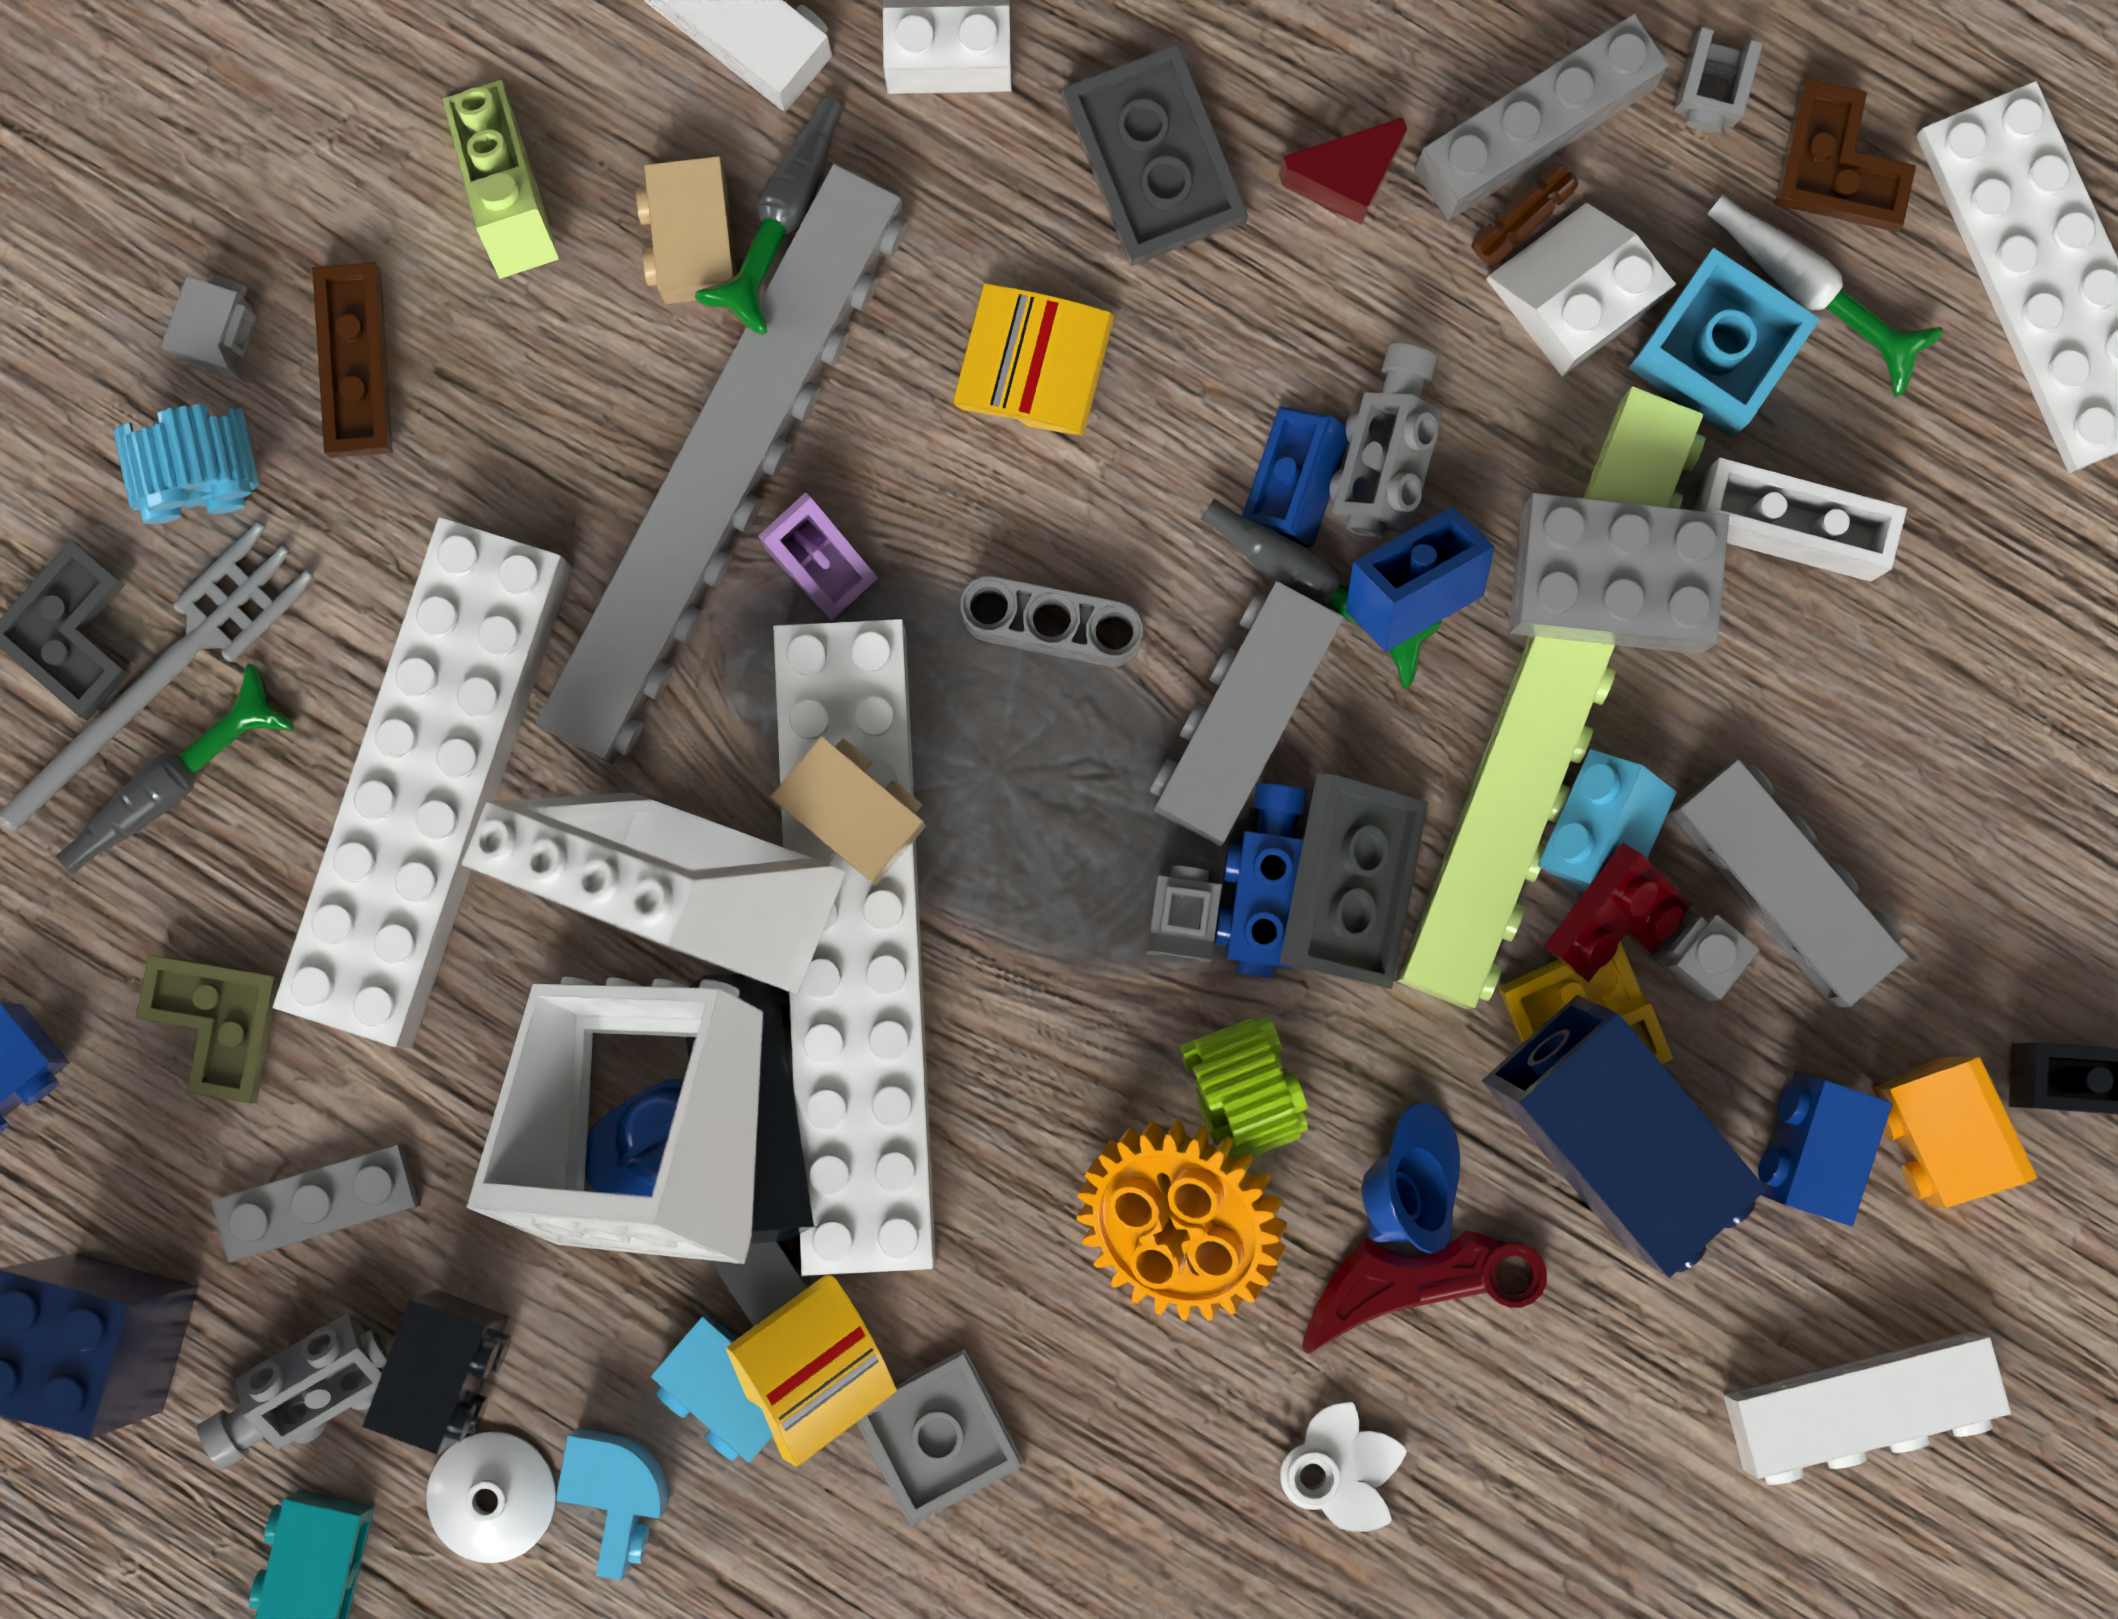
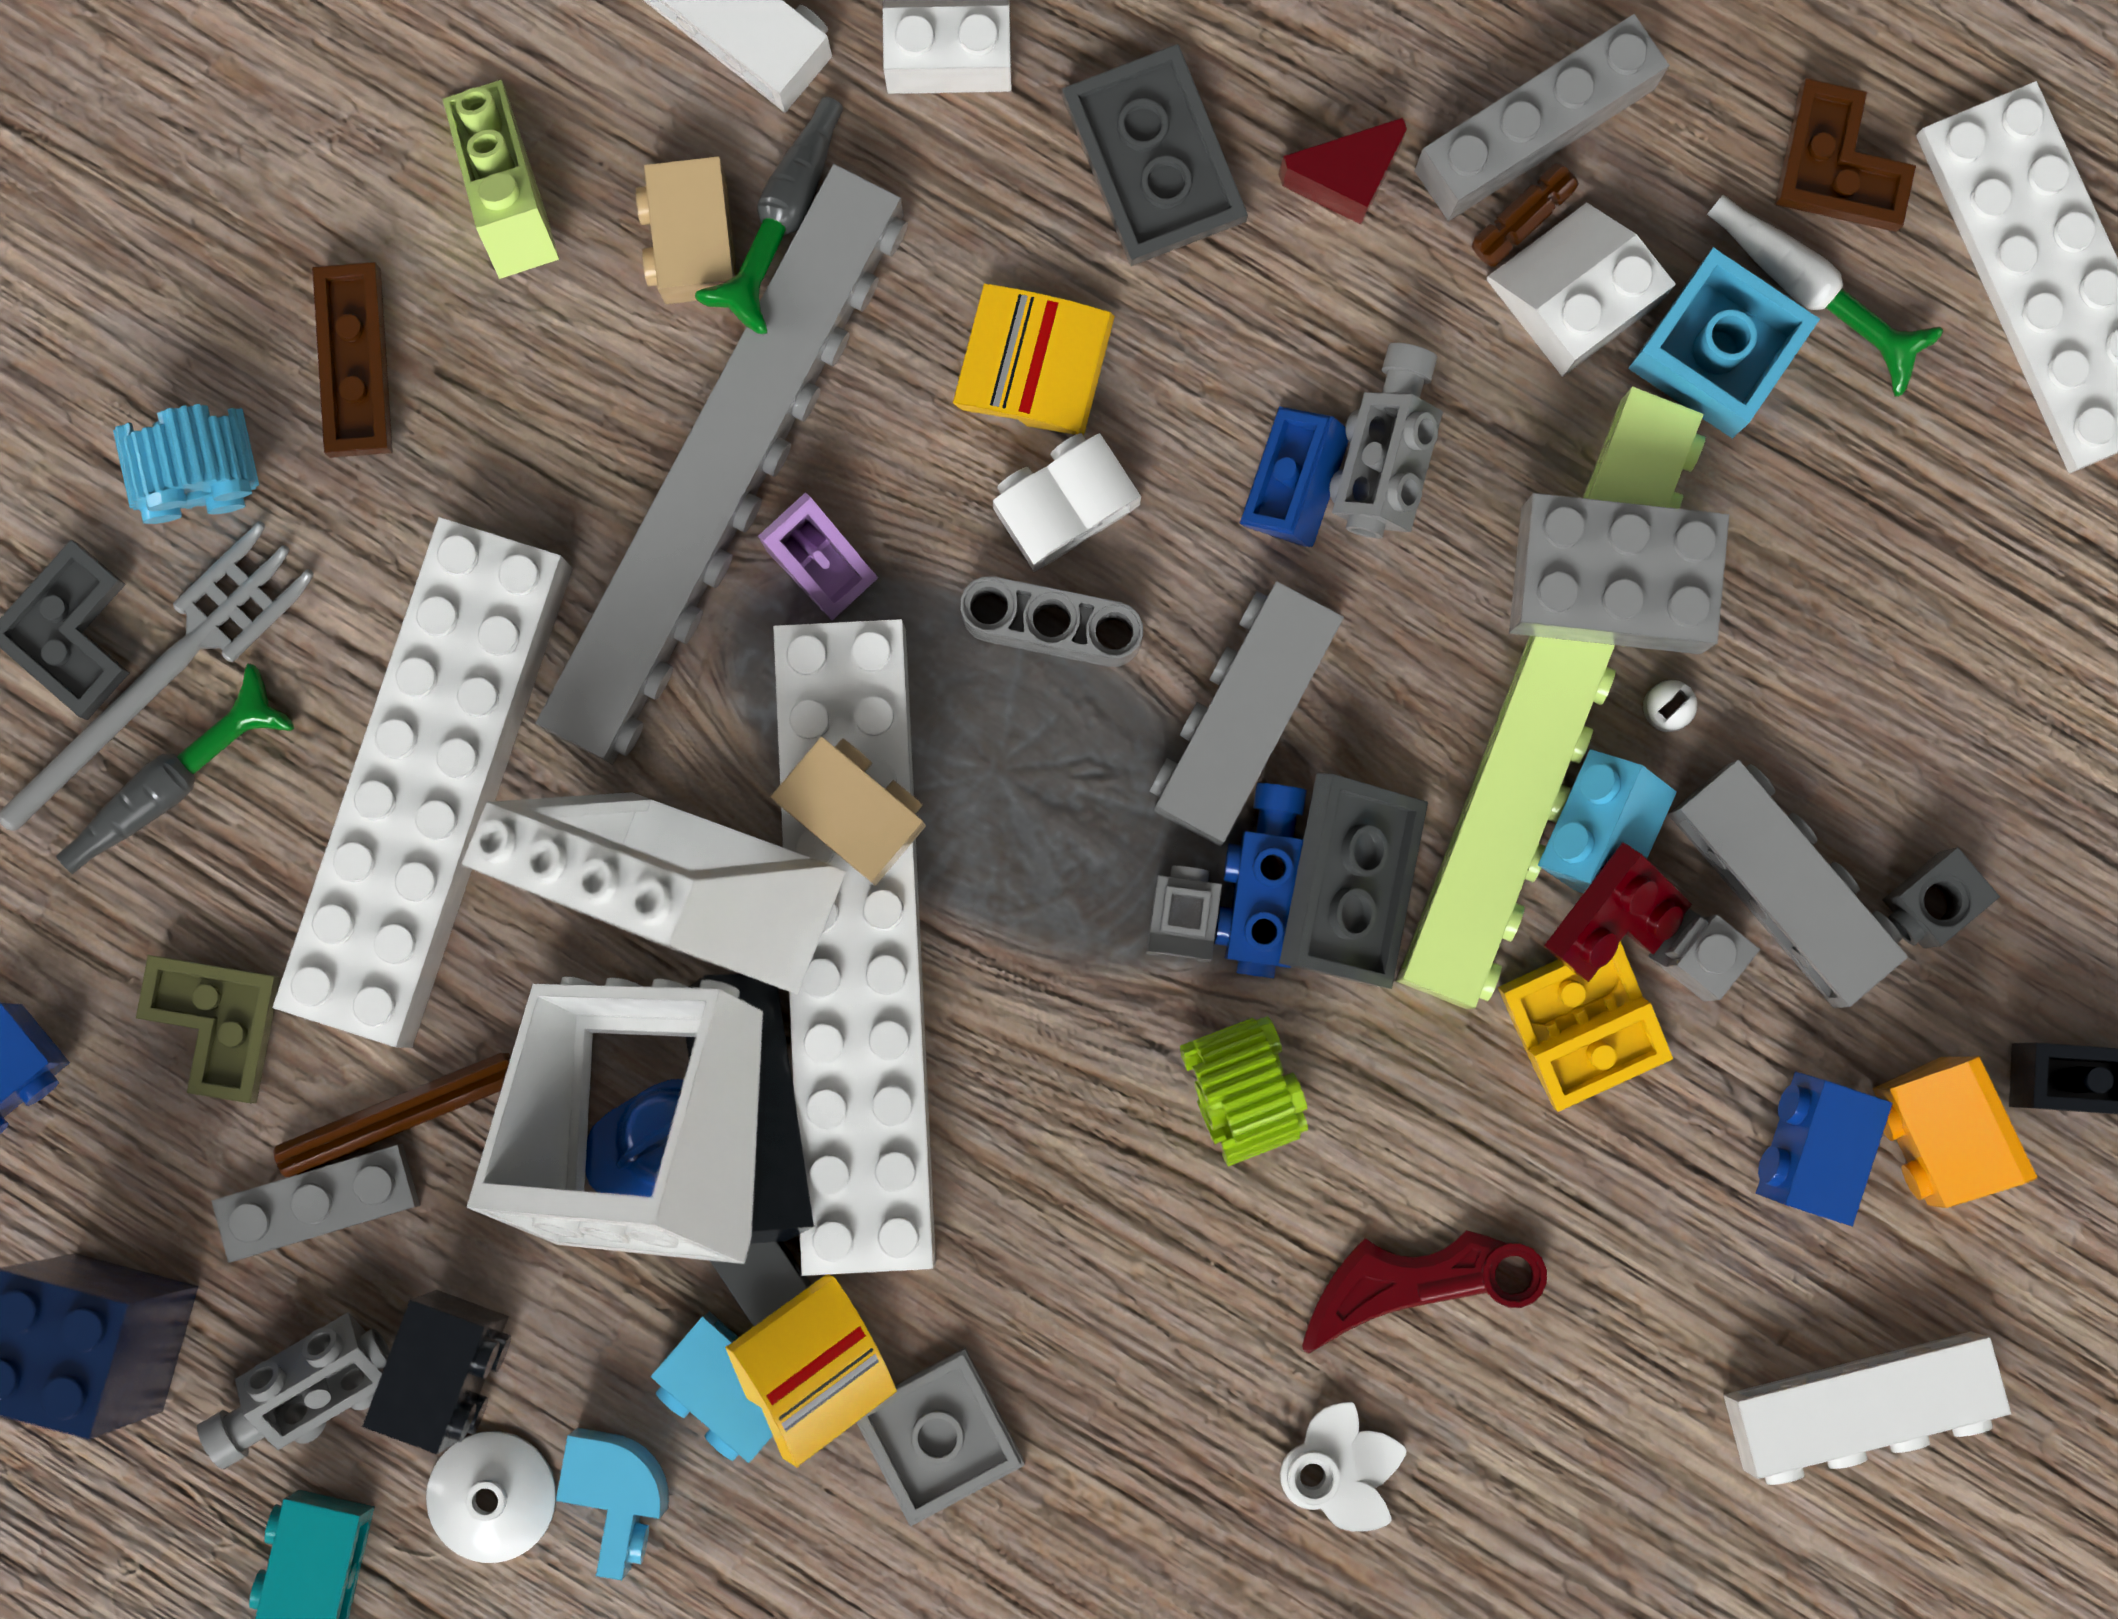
(211, 325): light grey window -> none
(392, 1116): none -> reddish brown axle
(1066, 500): none -> white brick
(1182, 1220): light orange gear -> none
(1304, 573): dark grey piece -> none
(1415, 1184): blue piece -> none
(1419, 578): blue brick -> none
(1625, 1135): dark blue brick -> none
(1661, 695): none -> white hinge
(1716, 83): light grey window -> none
(1803, 519): white brick -> none
(1965, 893): none -> dark grey brick

